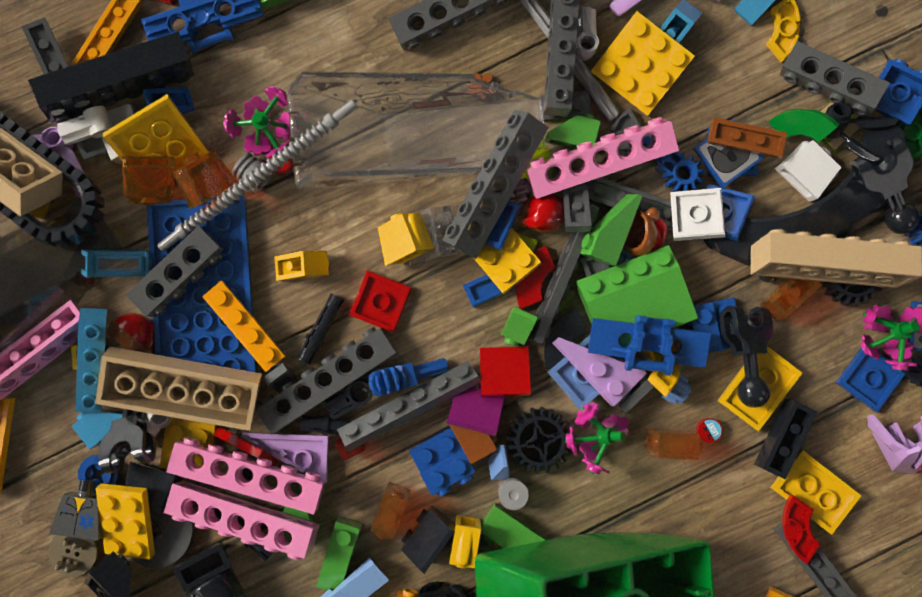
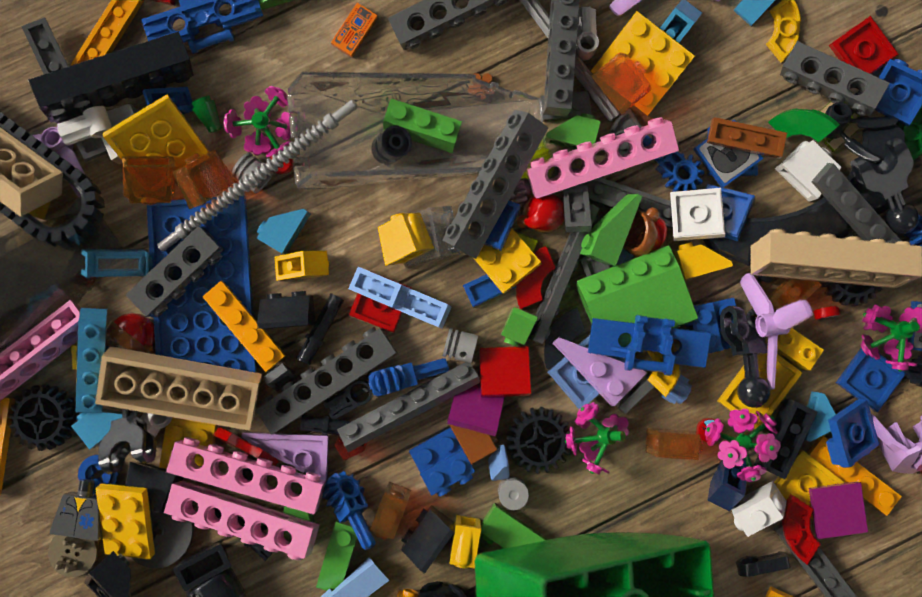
(40, 435): none -> black gear
(207, 113): none -> green cone
(282, 229): none -> dark azure slope
(286, 311): none -> black slope
(349, 503): none -> blue gear
(354, 30): none -> orange tile
(391, 145): none -> black wheel
(400, 297): none -> light blue slope
(423, 125): none -> bright green brick
(460, 345): none -> light grey piece
(622, 81): none -> clear orange torso
(699, 260): none -> yellow slope
(726, 487): none -> dark blue slope
(735, 451): none -> dark pink plant
(753, 565): none -> black piece
(759, 509): none -> white torso
(770, 322): none -> lavender piece
(798, 350): none -> yellow brick
(820, 425): none -> dark azure slope
(826, 312): none -> red tile
(838, 510): none -> magenta tile
(852, 205): none -> dark grey plate
(852, 434): none -> blue plate
(864, 47): none -> red tile
(873, 489): none -> light orange plate

